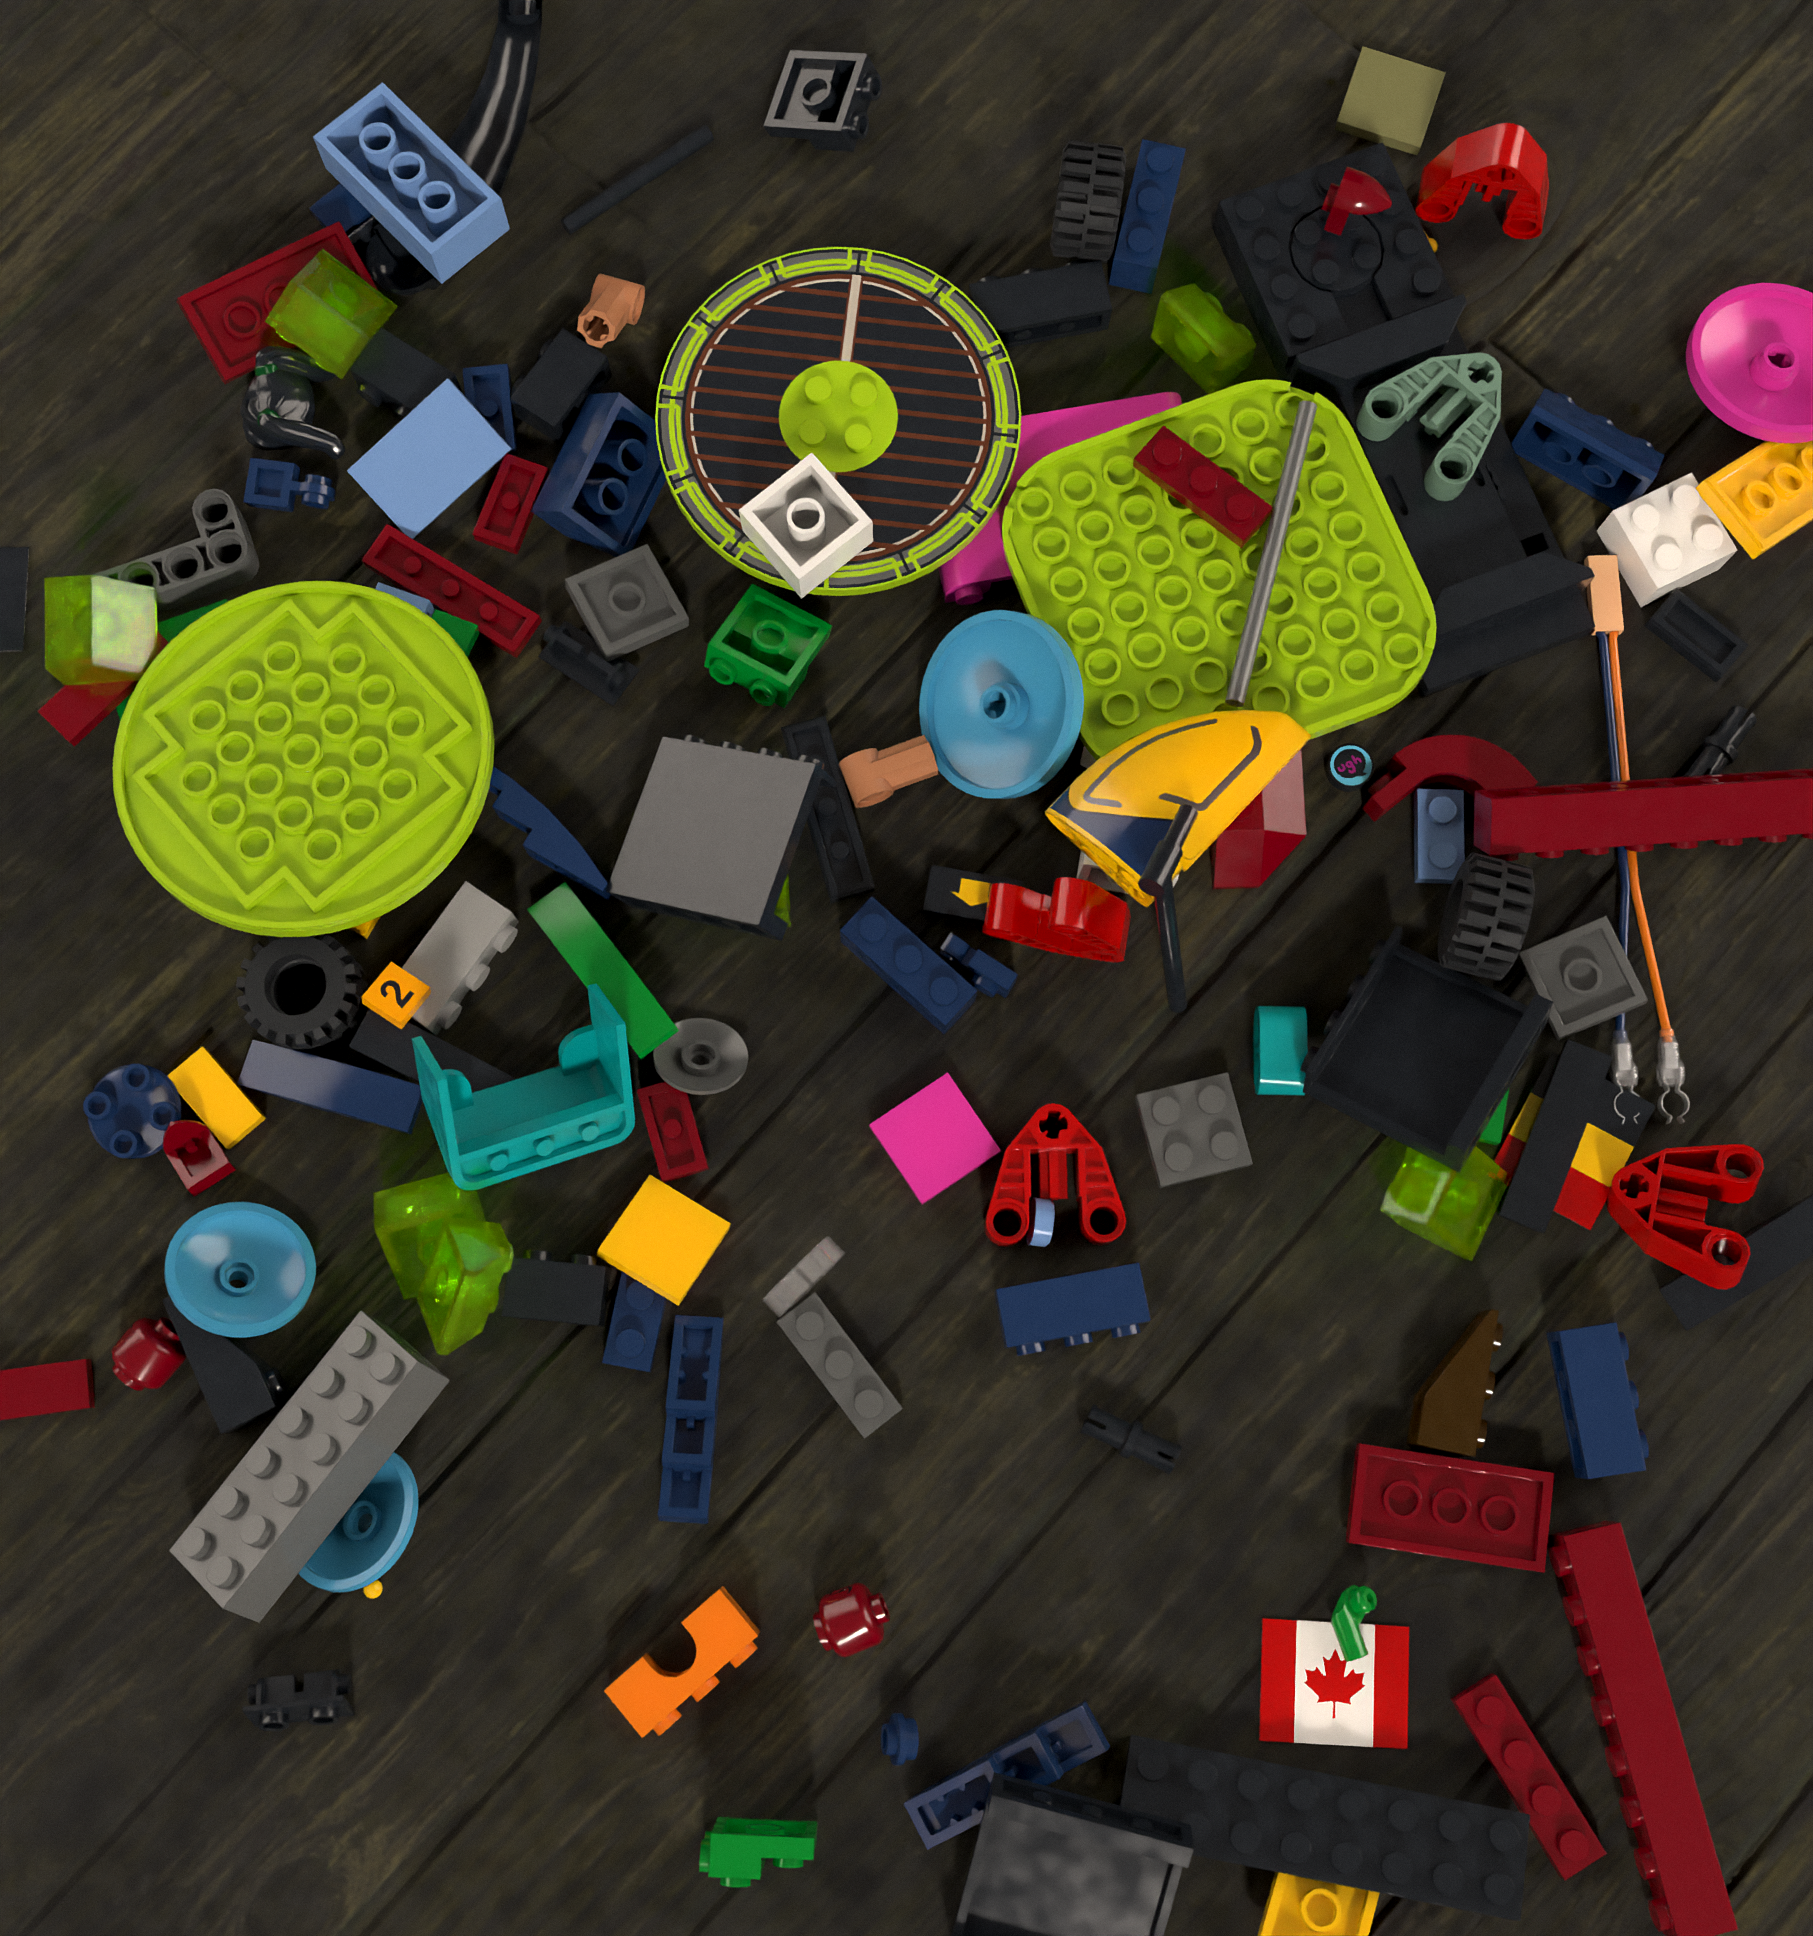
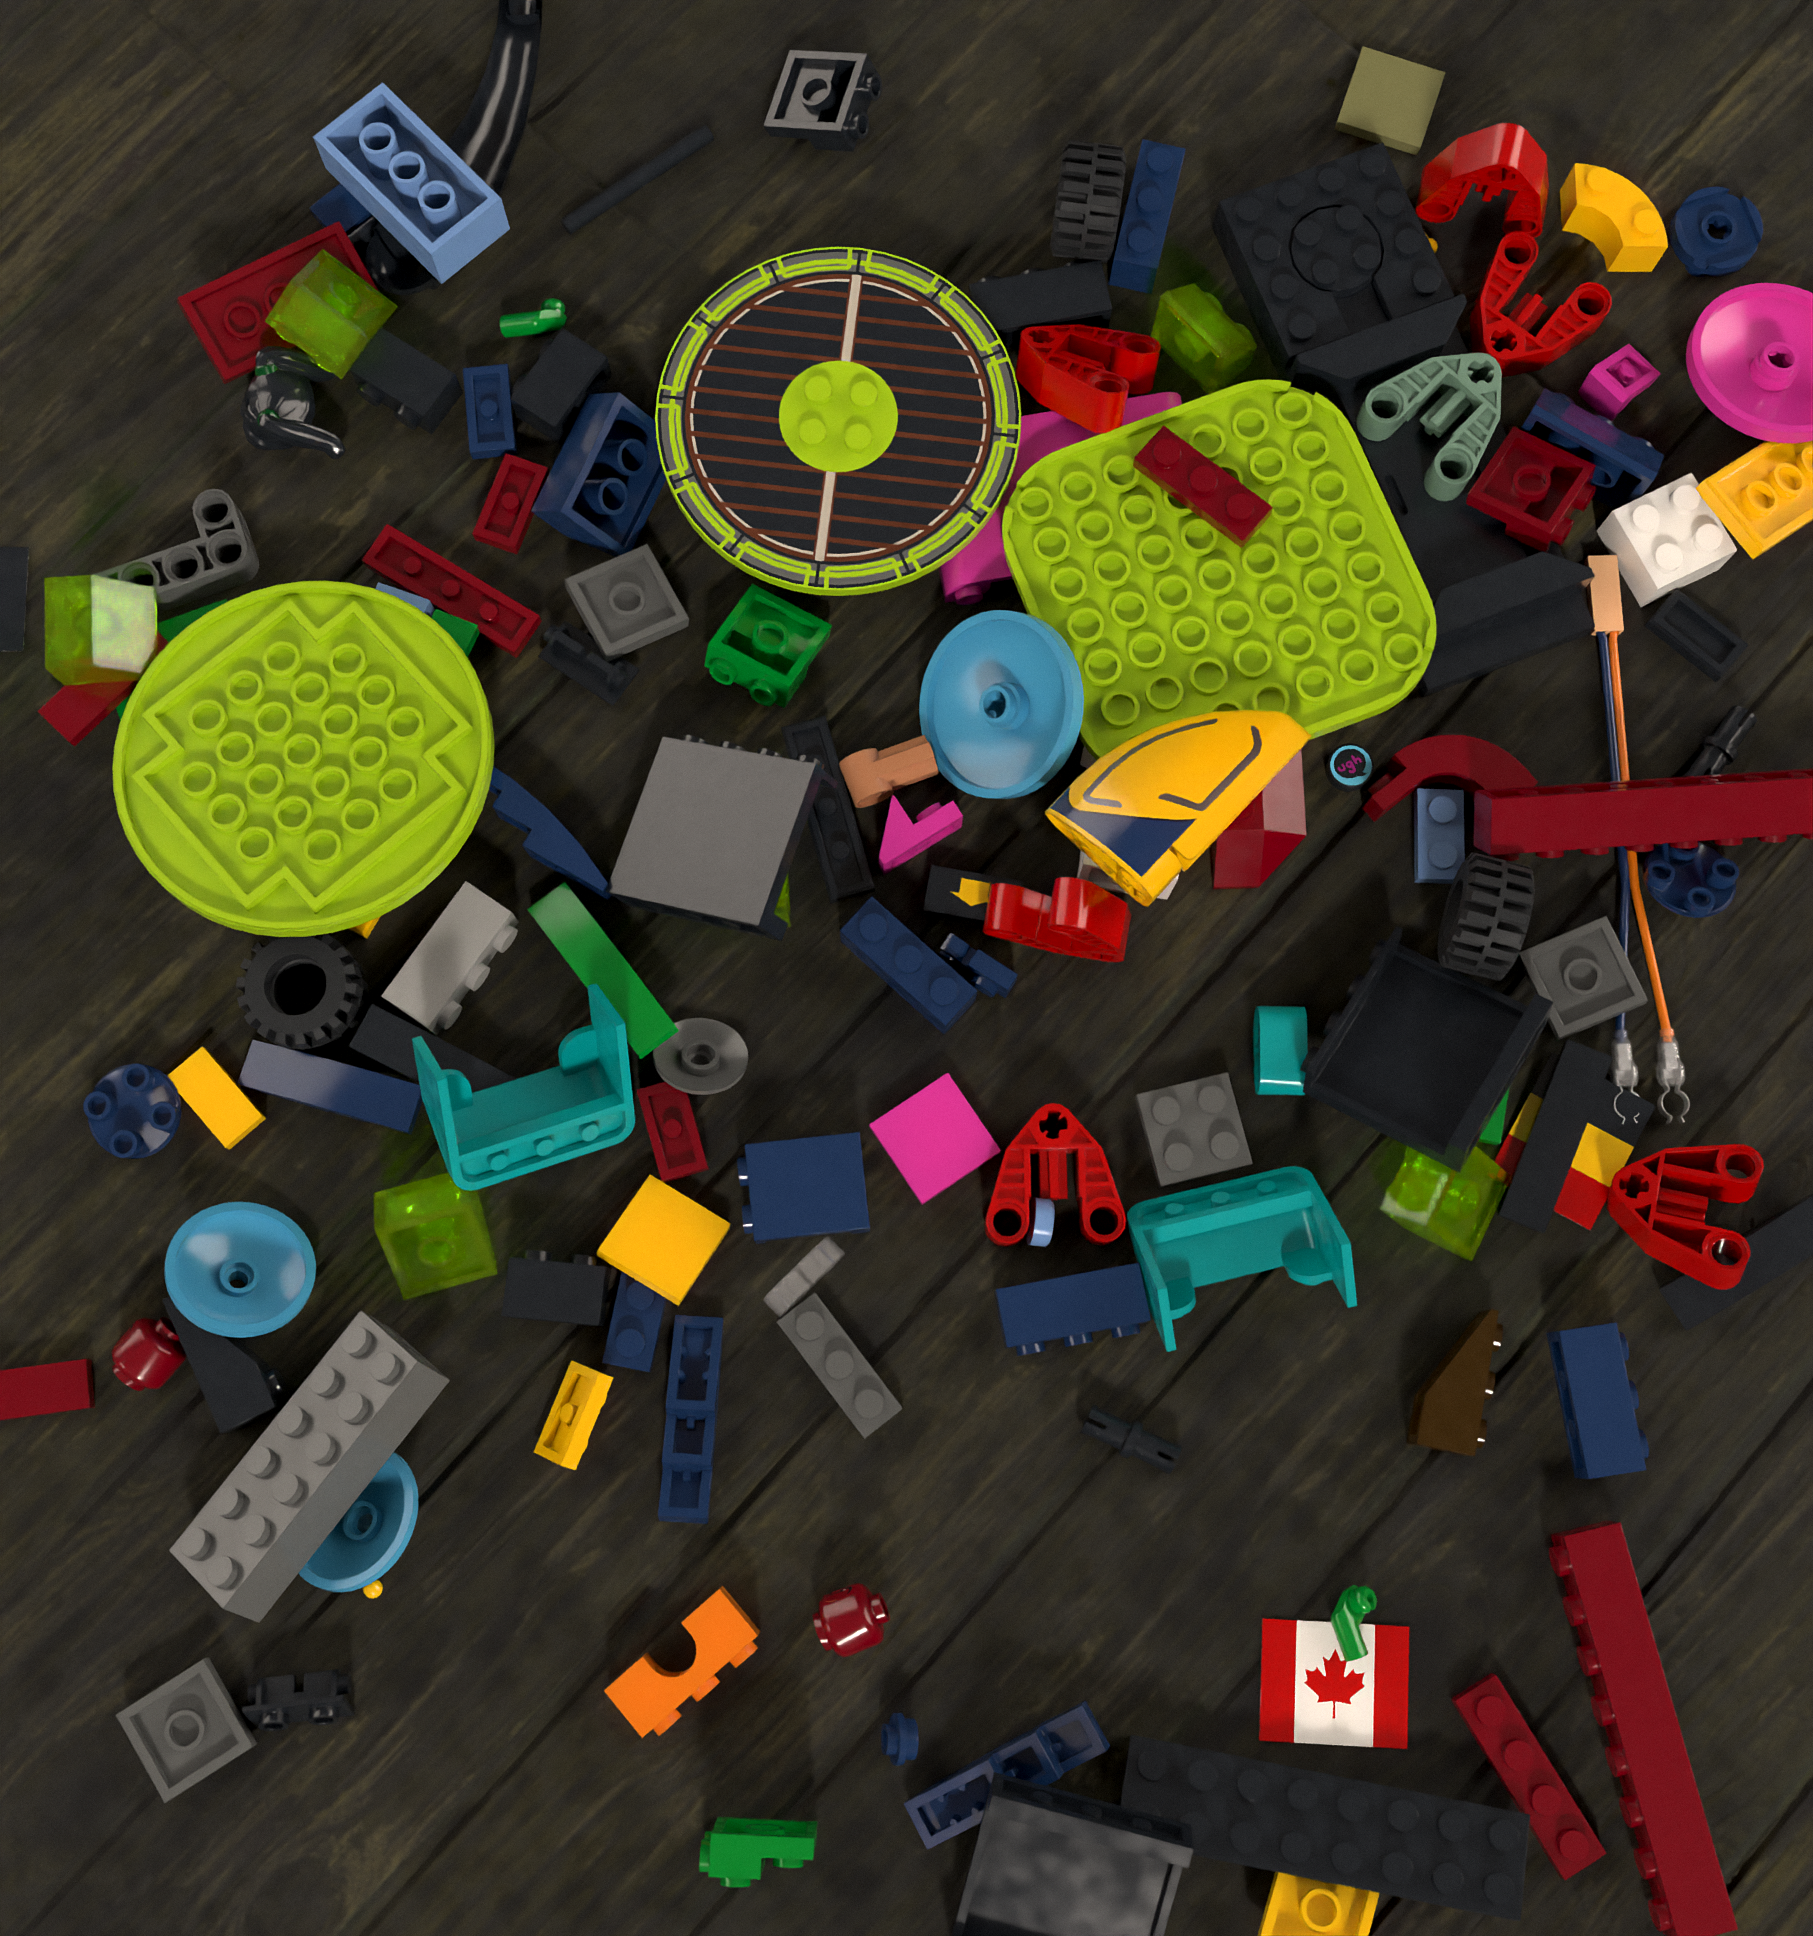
(186, 1729): none -> dark grey plate
(195, 1155): dark red plate -> none
(276, 484): dark blue plate -> none
(396, 995): light orange tile -> none
(429, 459): medium blue tile -> none
(463, 1280): clear neon green slope -> none
(548, 319): none -> green arm
(573, 1415): none -> yellow plate
(609, 309): nougat piece -> none
(804, 1187): none -> dark blue panel
(806, 525): white brick -> none
(905, 840): none -> dark pink slope
(1086, 371): none -> red connector
(1157, 882): black bar -> none
(1233, 1233): none -> teal windscreen
(1271, 554): dark grey piece -> none
(1355, 195): dark red plate -> none
(1450, 1507): dark red plate -> none
(1511, 334): none -> red connector
(1533, 489): none -> dark red plate
(1613, 217): none -> yellow brick
(1617, 381): none -> dark pink slope
(1691, 880): none -> dark blue dish
(1708, 255): none -> dark blue plate

